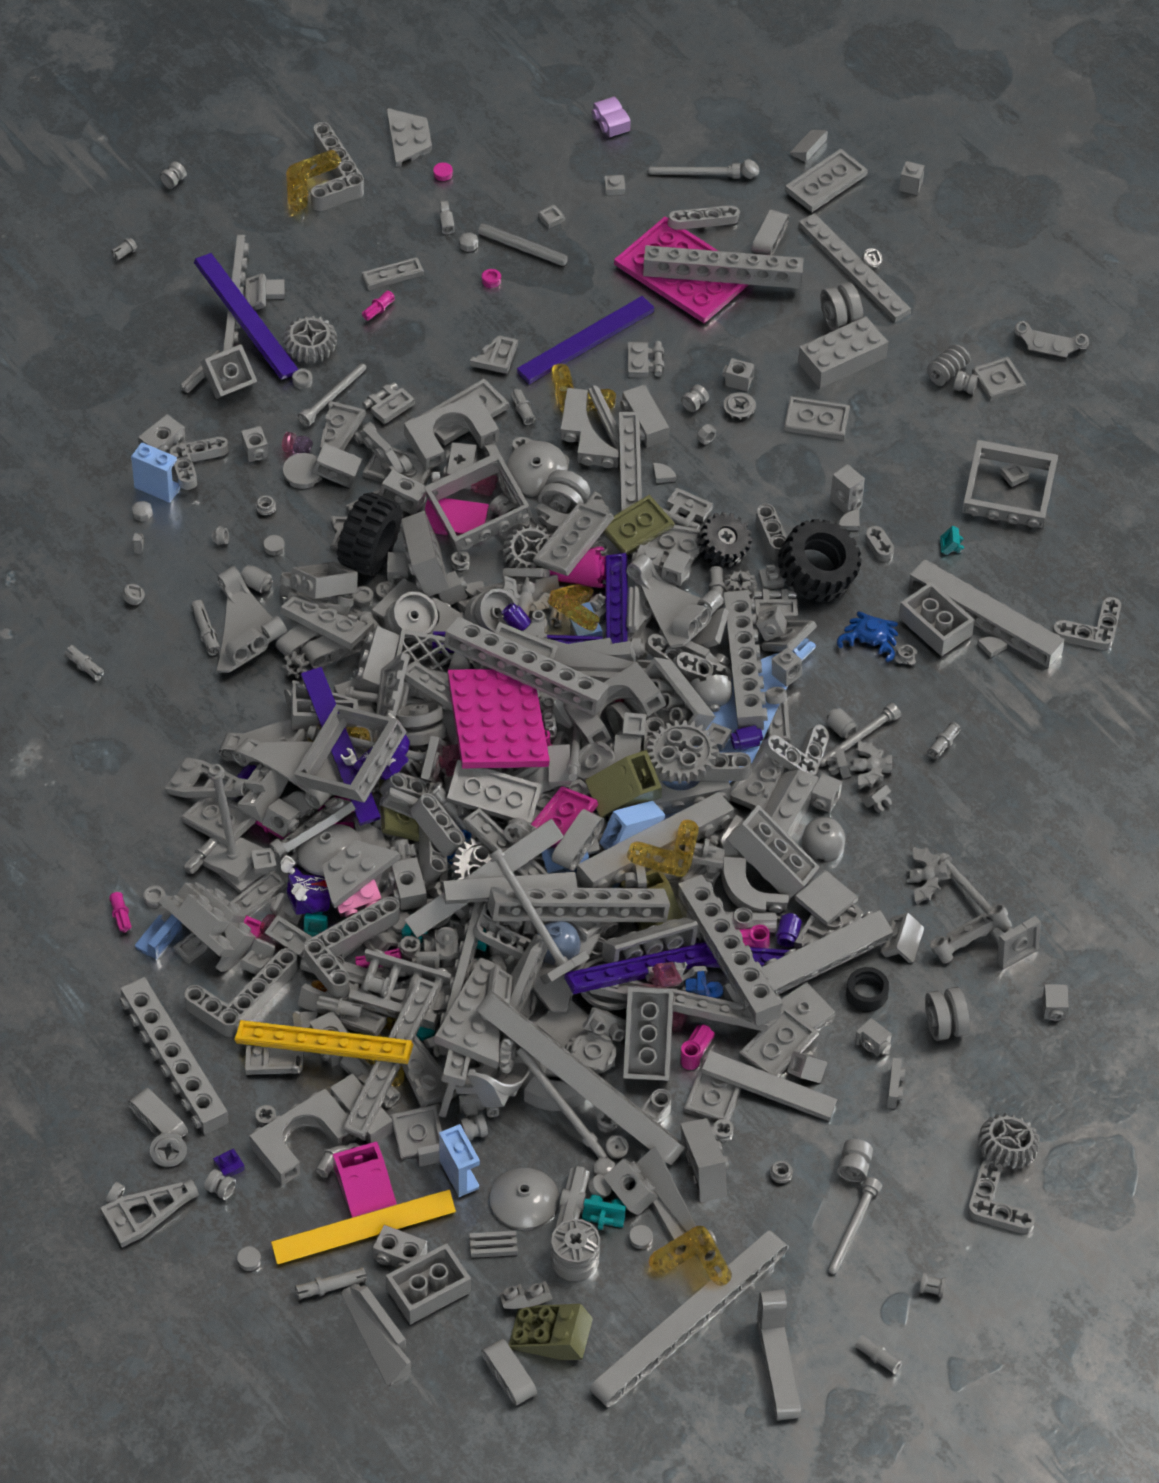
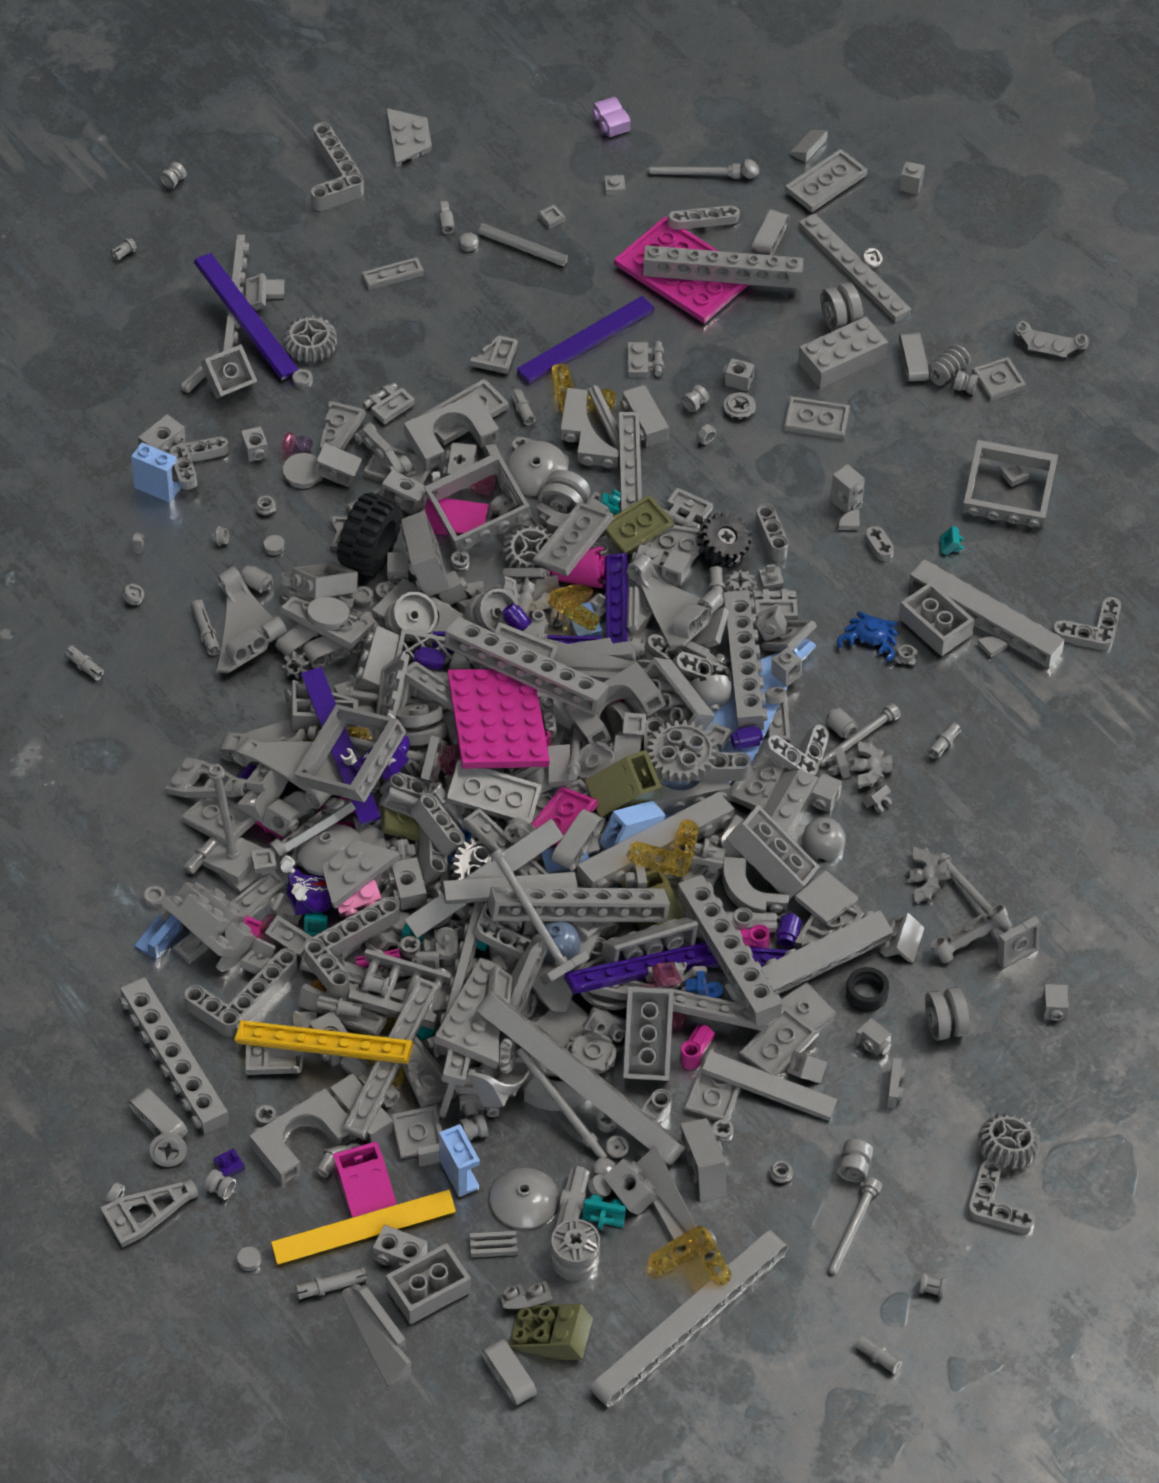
(120, 912): dark pink axle -> none
(142, 511): light grey tile -> none
(307, 416): light grey piece -> none
(325, 162): clear yellow beam -> none
(328, 613): none -> light grey tile
(378, 305): dark pink axle -> none
(430, 658): none -> dark purple brick
(443, 171): dark pink tile -> none
(491, 278): dark pink tile -> none
(611, 501): none -> teal tile
(641, 1237): light grey tile -> none
(663, 473): light grey tile -> none
(776, 1354): light grey beam -> none
(831, 542): black tyre -> none
(913, 357): none -> light grey beam

